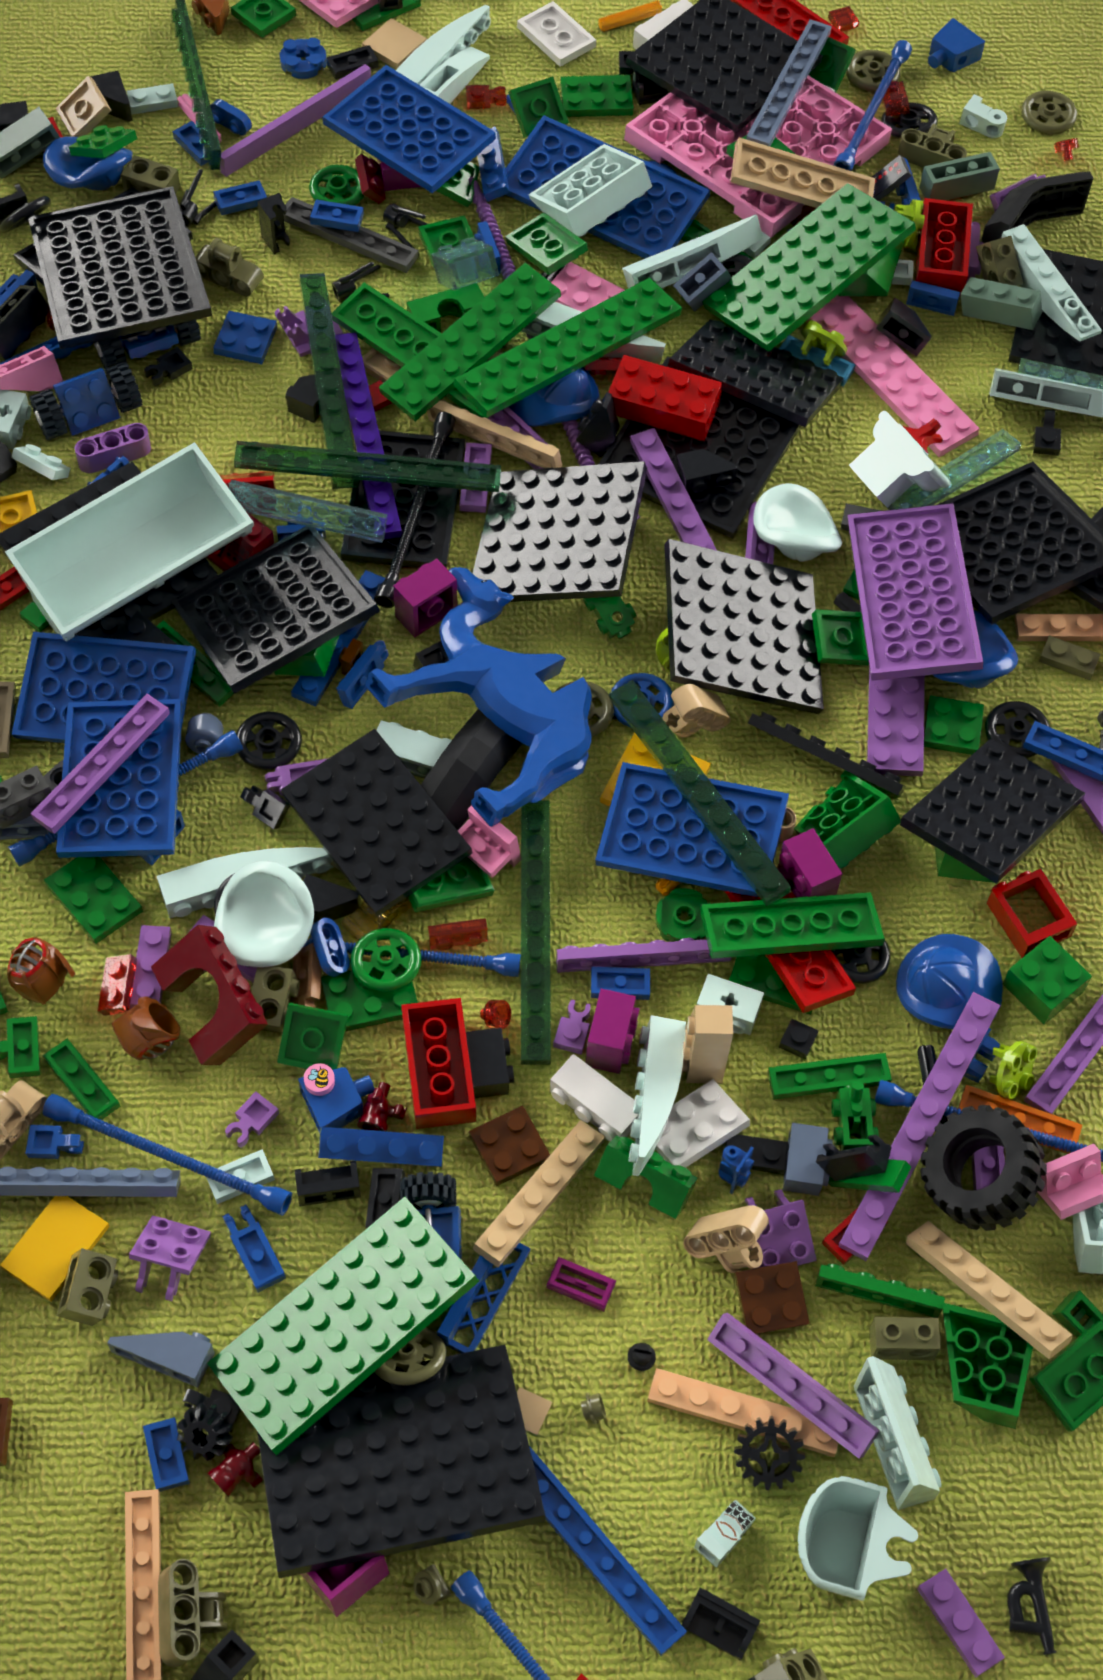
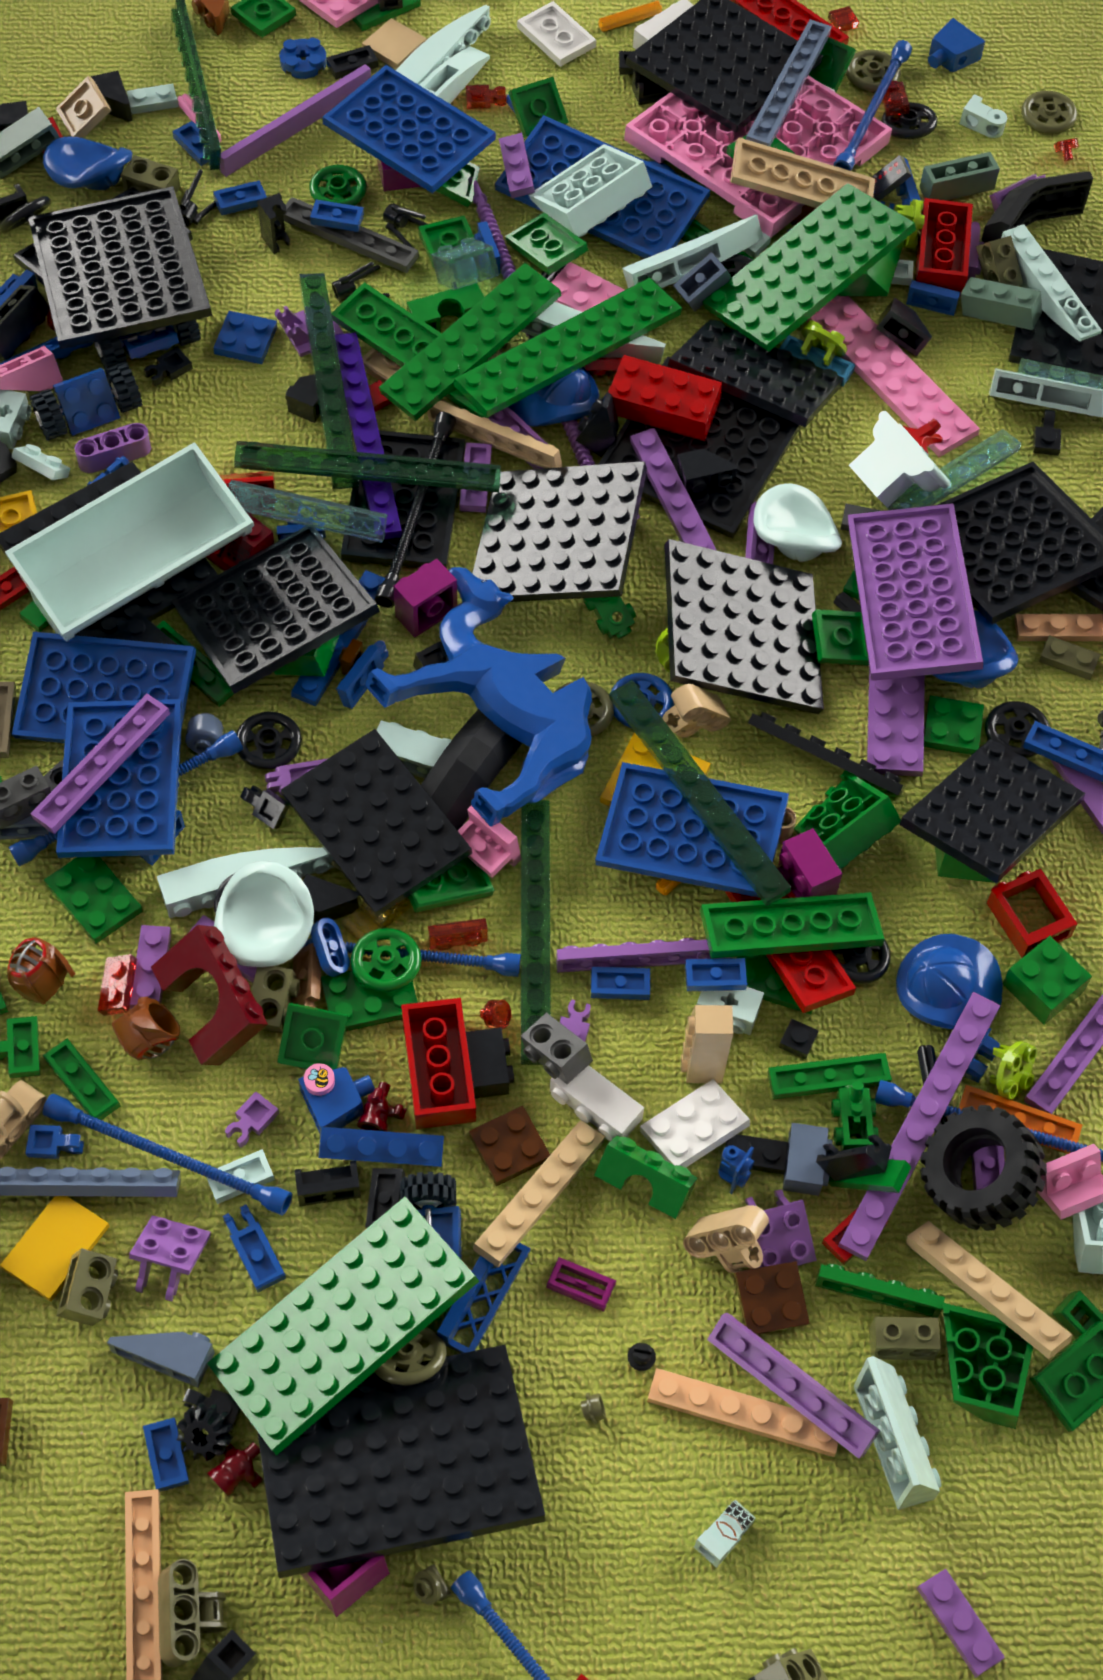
(102, 142): green plate -> none
(226, 268): olive piece -> none
(230, 117): blue plate -> none
(370, 178): dark red plate -> none
(493, 170): blue plate -> none
(516, 165): none -> medium lavender plate
(533, 1409): tan sticker -> none
(556, 1049): none -> dark grey brick
(597, 95): green plate -> none
(606, 1562): blue plate -> none
(612, 1031): magenta brick -> none
(657, 1083): light aqua slope -> none
(673, 905): green plate -> none
(715, 974): none -> blue plate
(720, 1623): black hinge -> none
(754, 1452): black gear -> none
(847, 1536): light aqua piece -> none
(930, 147): olive piece -> none
(1033, 1572): black piece -> none

